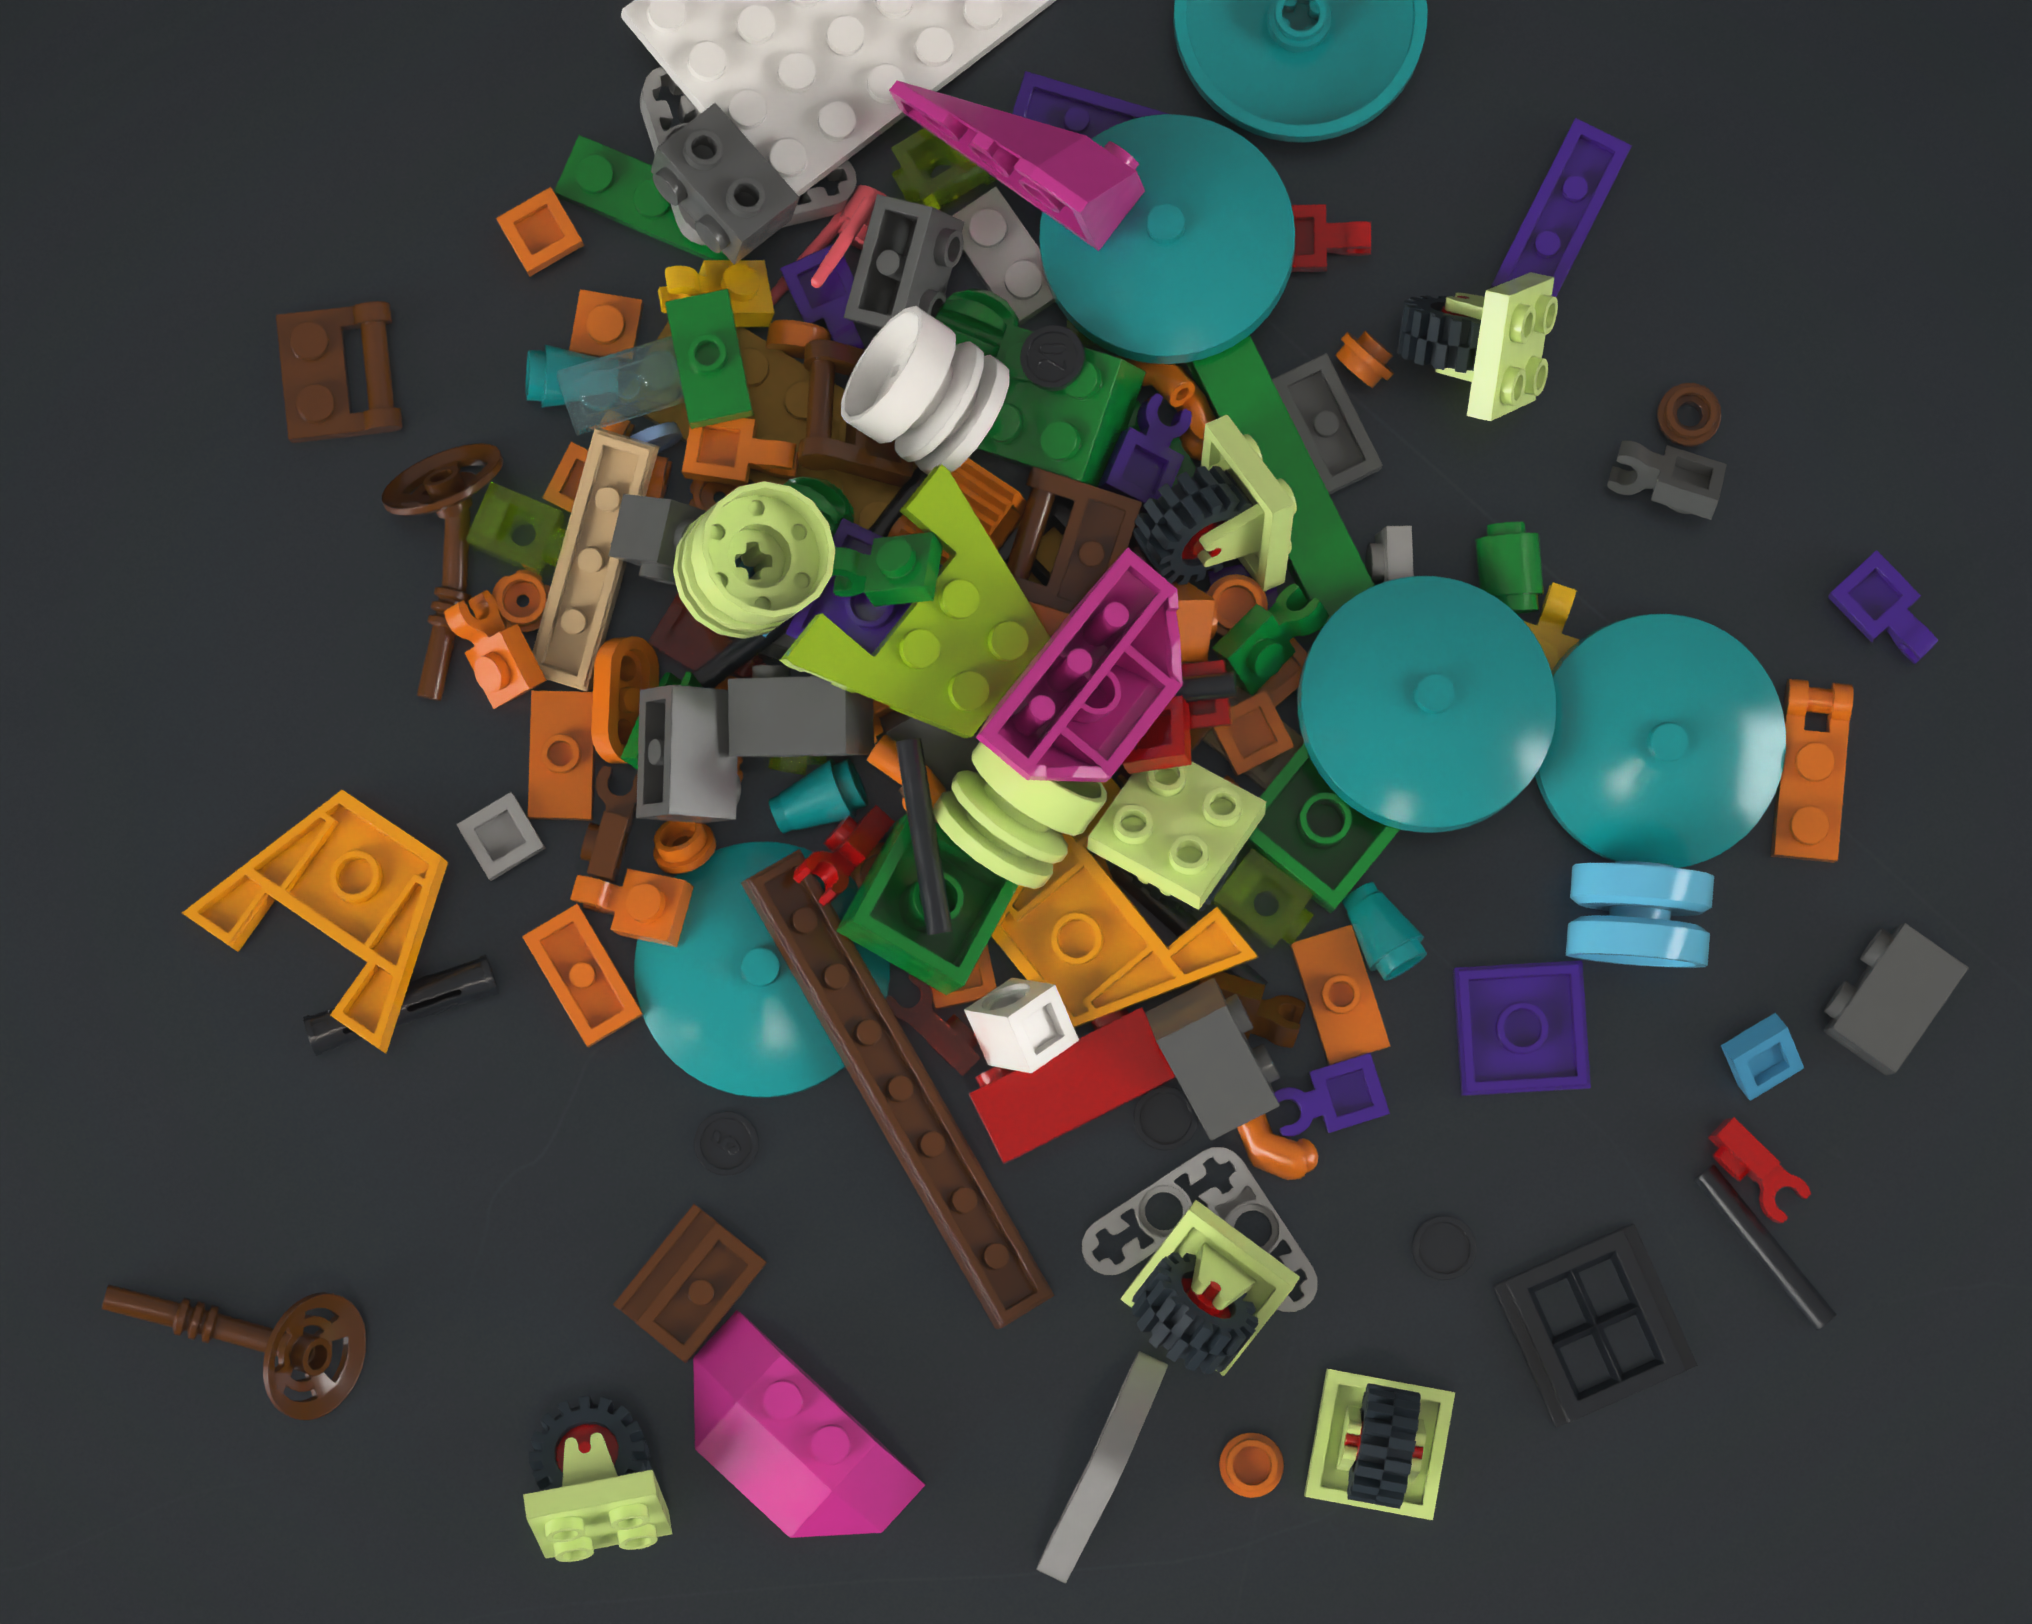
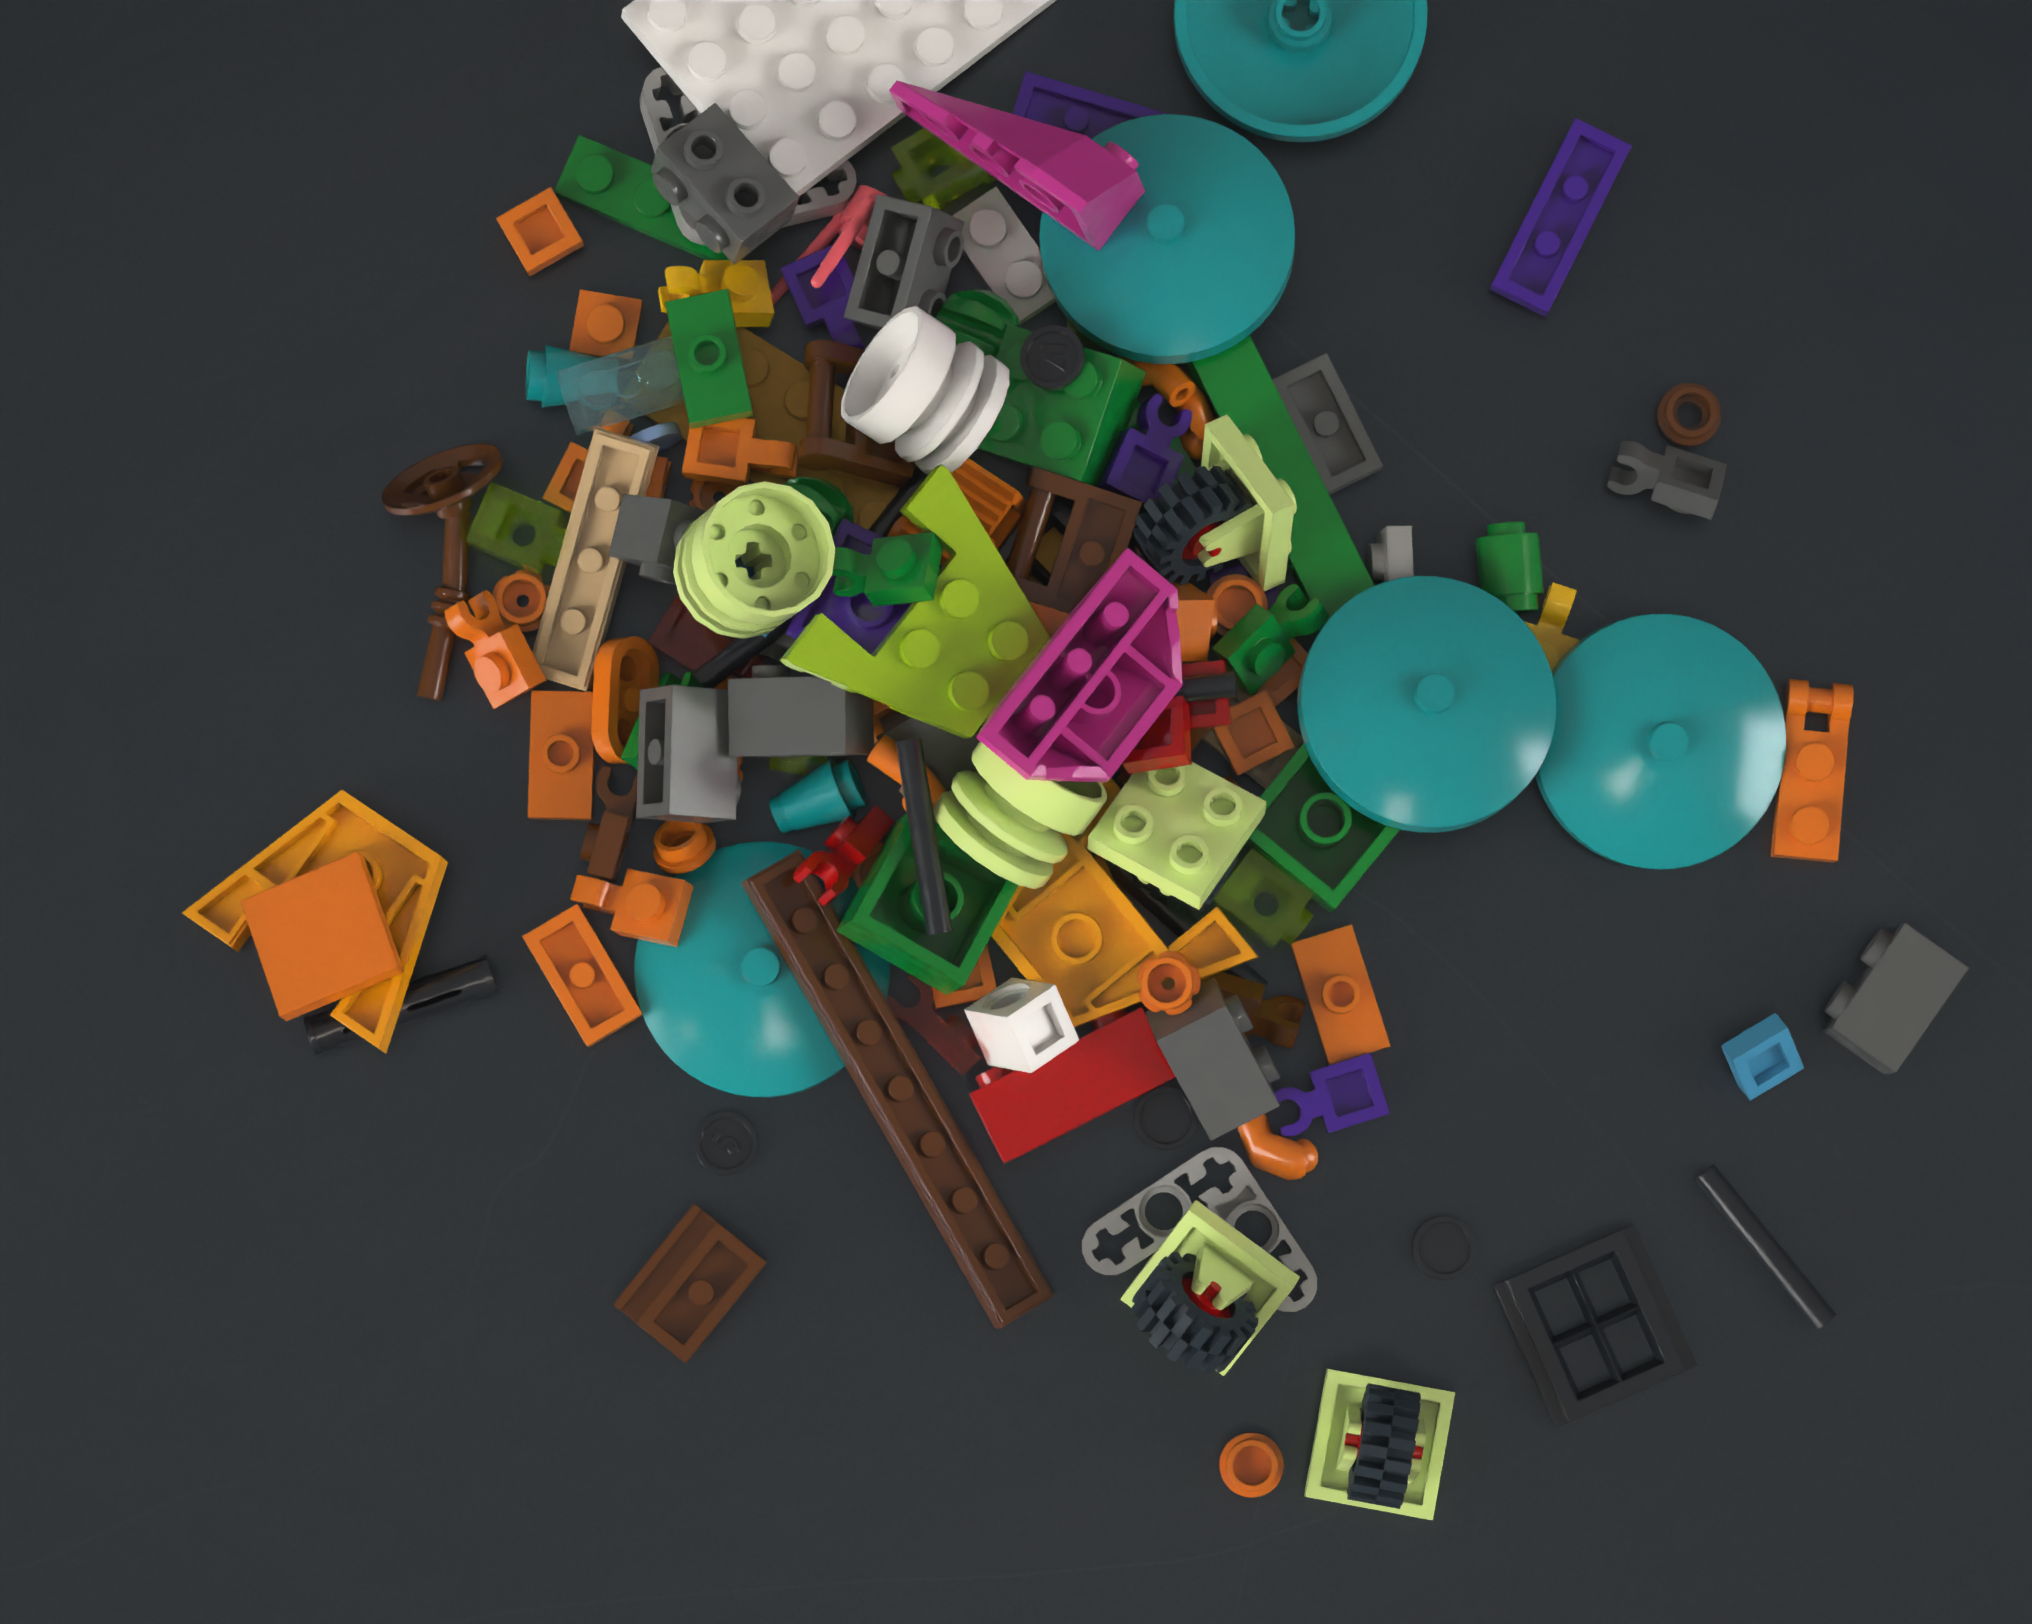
(294, 1348): reddish brown dish -> none
(318, 378): reddish brown plate -> none
(322, 936): none -> orange tile
(501, 836): light grey plate -> none
(593, 1483): yellowish green plate -> none
(791, 1441): dark pink wedge -> none
(793, 336): orange tile -> none
(1103, 1467): light grey beam -> none
(1153, 973): none -> orange plate
(1317, 238): red plate -> none
(1365, 358): orange plate -> none
(1383, 932): teal cone -> none
(1485, 341): yellowish green plate -> none
(1521, 1028): dark purple tile -> none
(1640, 908): medium azure wheel -> none
(1744, 1155): red plate -> none
(1878, 600): dark purple plate -> none

